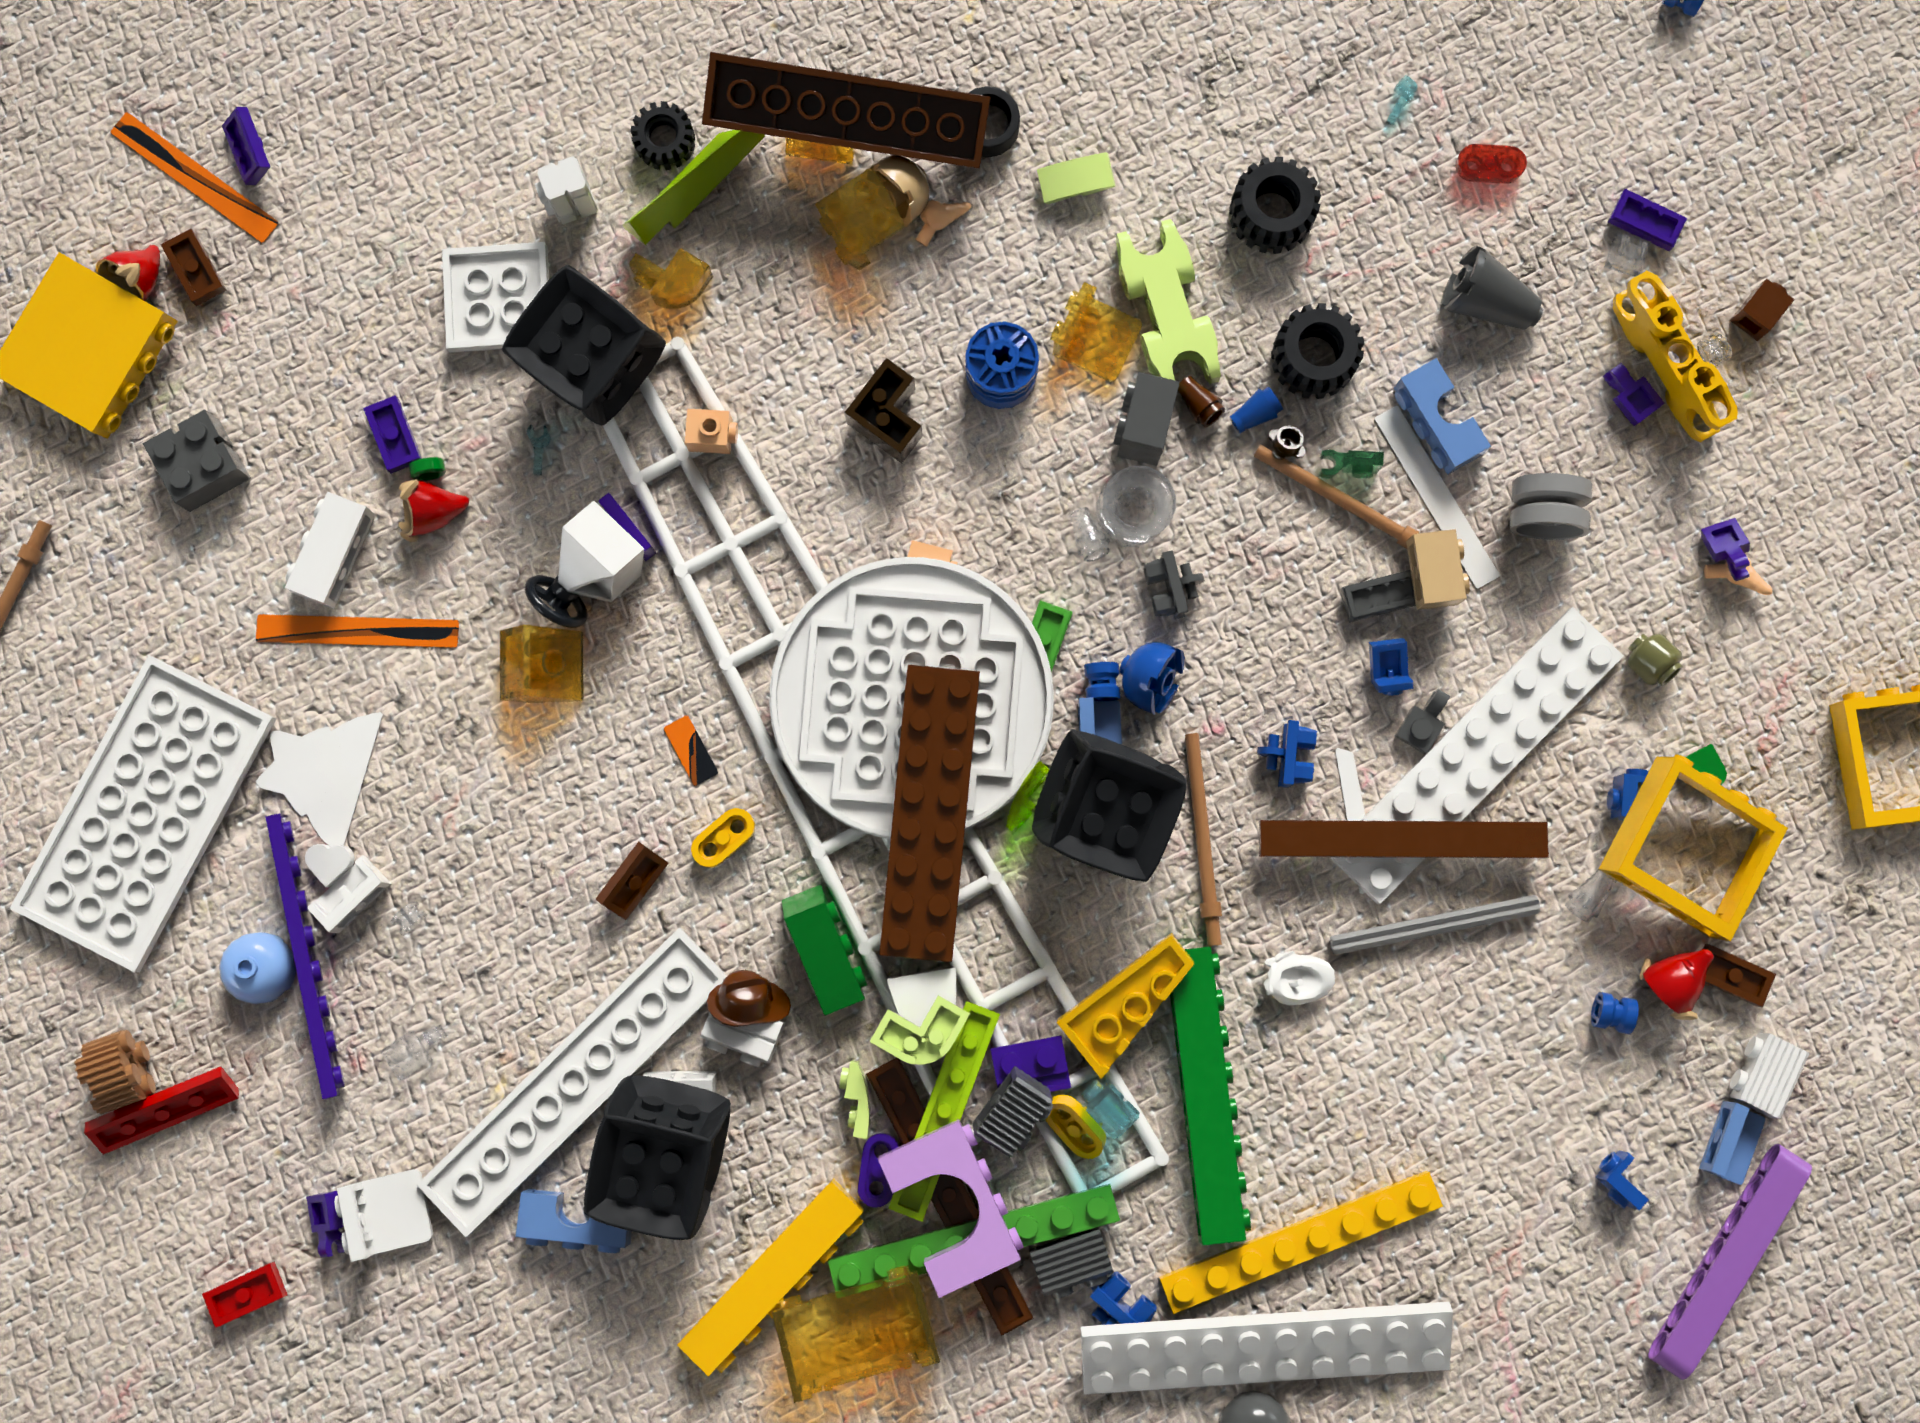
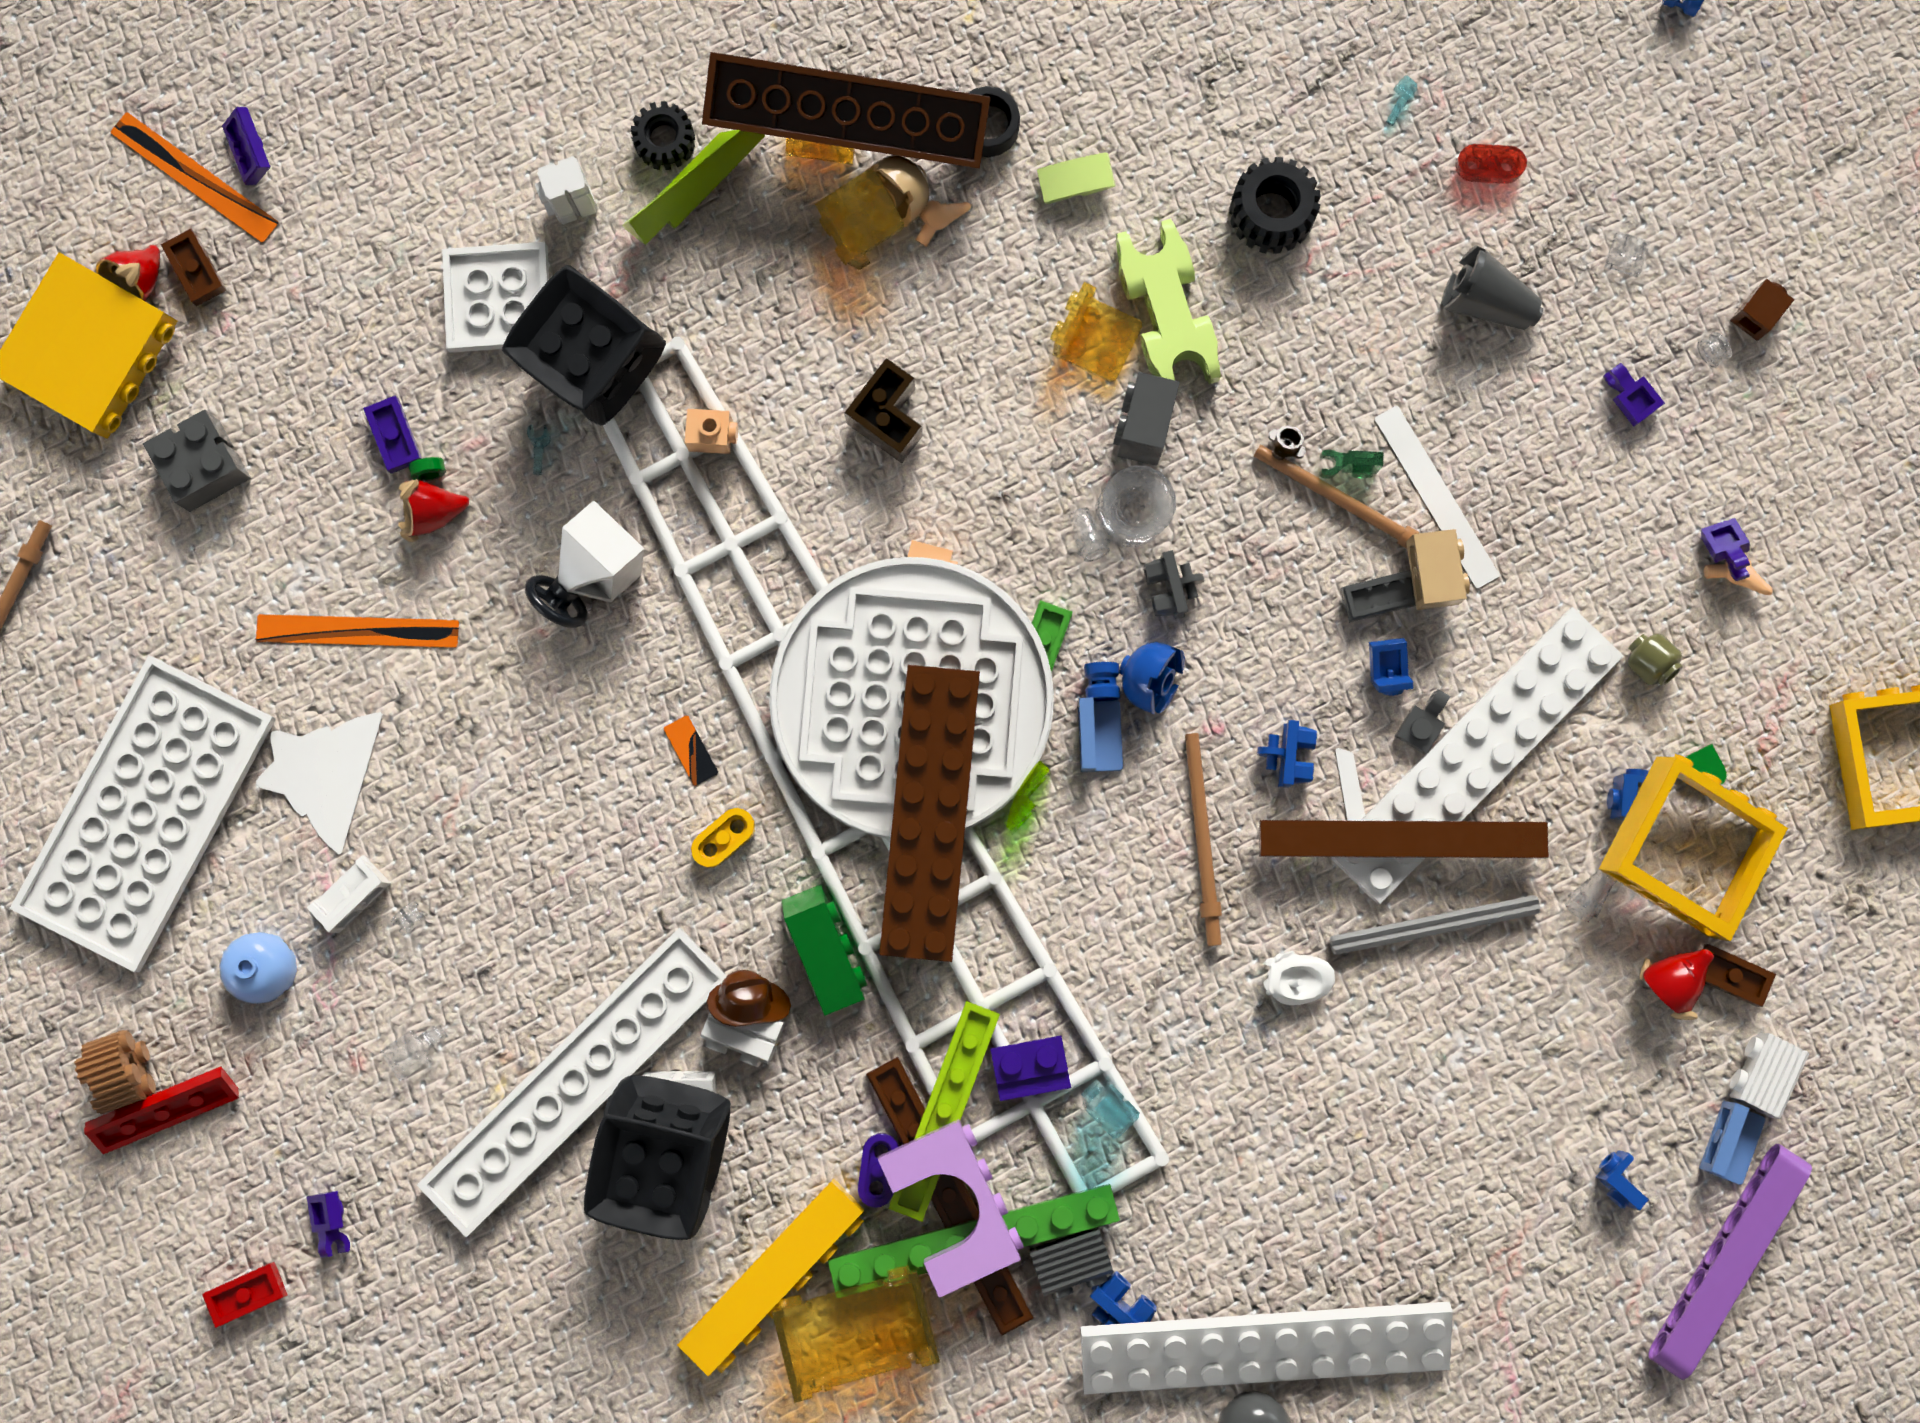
(308, 971): dark purple plate -> none
(329, 549): white brick -> none
(329, 862): white tile -> none
(383, 1214): white bracket -> none
(541, 664): clear yellow slope -> none
(543, 1219): medium blue arch -> none
(616, 512): dark purple plate -> none
(632, 881): reddish brown plate -> none
(678, 284): clear yellow brick -> none
(856, 1088): yellowish green slope -> none
(917, 992): white torso -> none
(922, 1043): yellowish green plate -> none
(1007, 383): blue wheel -> none
(1013, 1112): dark grey brick -> none
(1073, 1124): yellow plate -> none
(1108, 806): black piece -> none
(1118, 1009): yellow wing -> none
(1201, 403): reddish brown cone -> none
(1207, 1103): green brick -> none
(1258, 409): blue cone -> none
(1300, 1241): yellow plate -> none
(1325, 325): black tyre -> none
(1450, 443): medium blue arch -> none
(1551, 506): light grey wheel -> none
(1614, 1013): blue wheel -> none
(1647, 220): dark purple plate -> none
(1692, 382): yellow piece -> none

